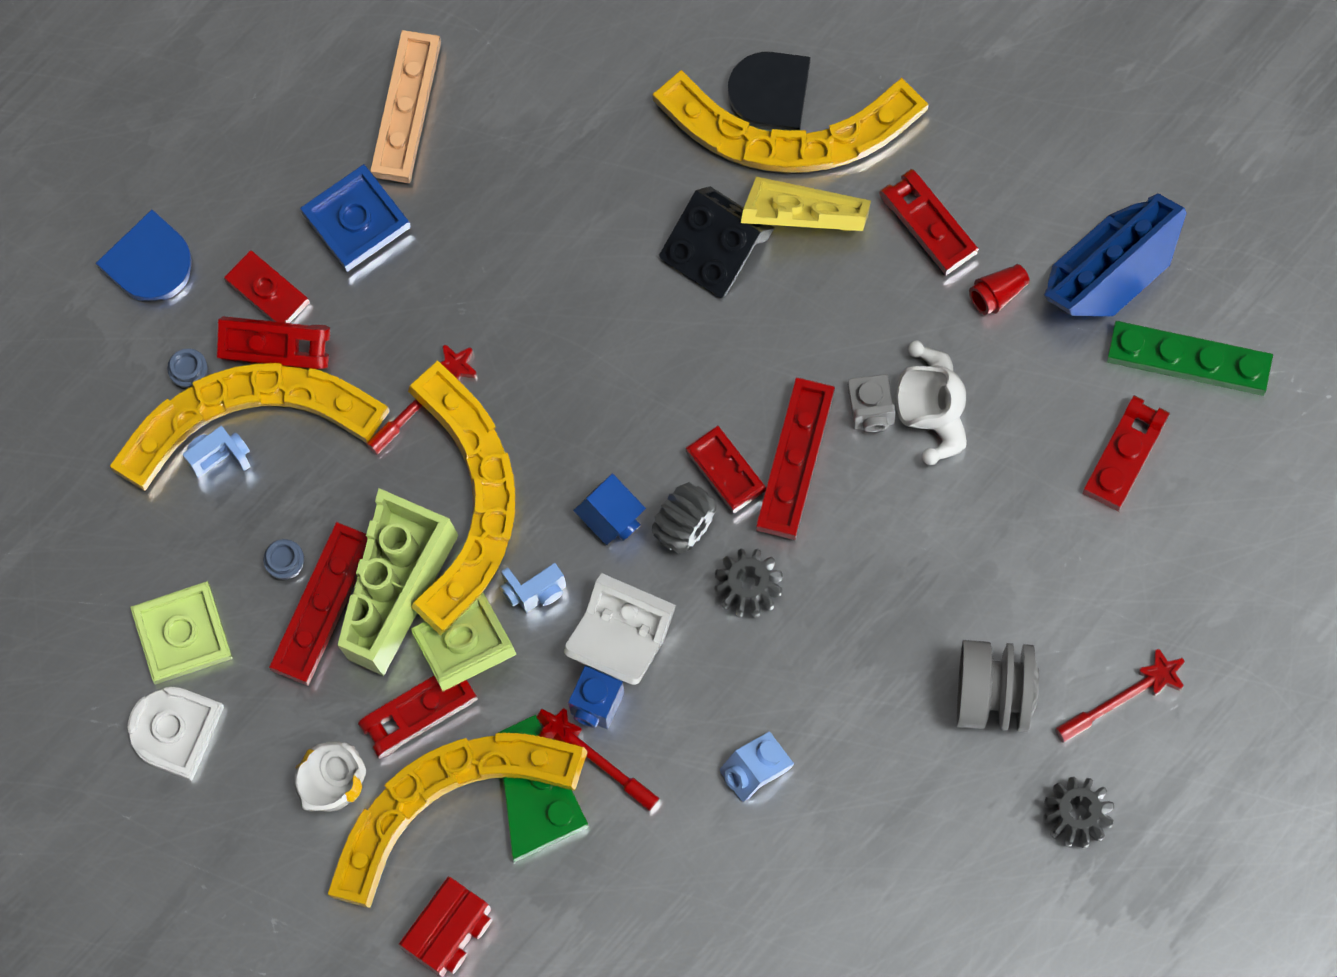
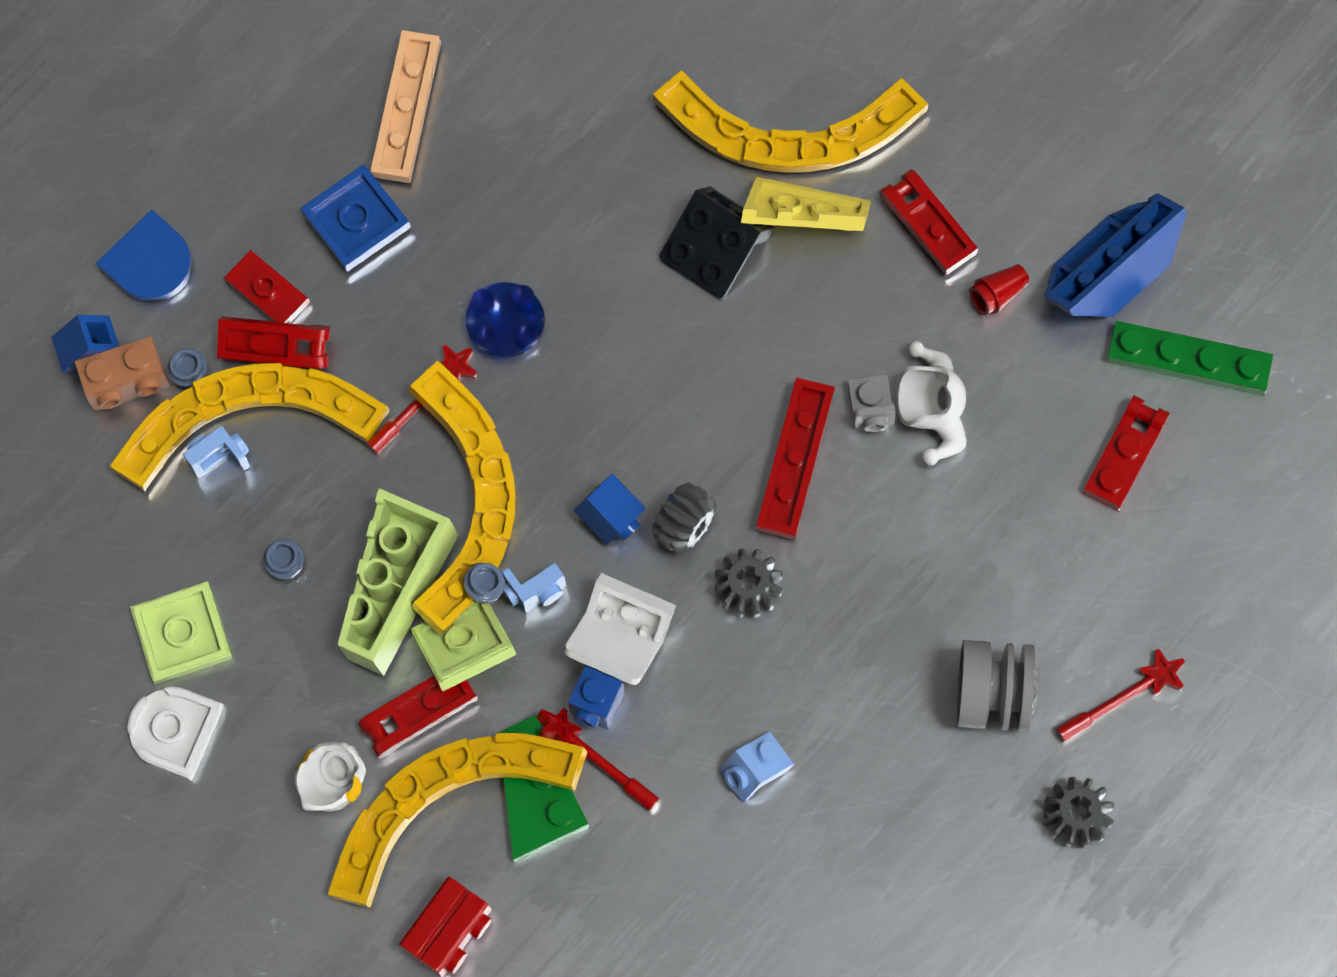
(82, 338): none -> blue brick
(122, 374): none -> nougat brick
(320, 605): red plate -> none
(484, 583): none -> sand blue plate
(505, 319): none -> clear blue dish
(725, 469): red plate -> none
(770, 89): black tile -> none

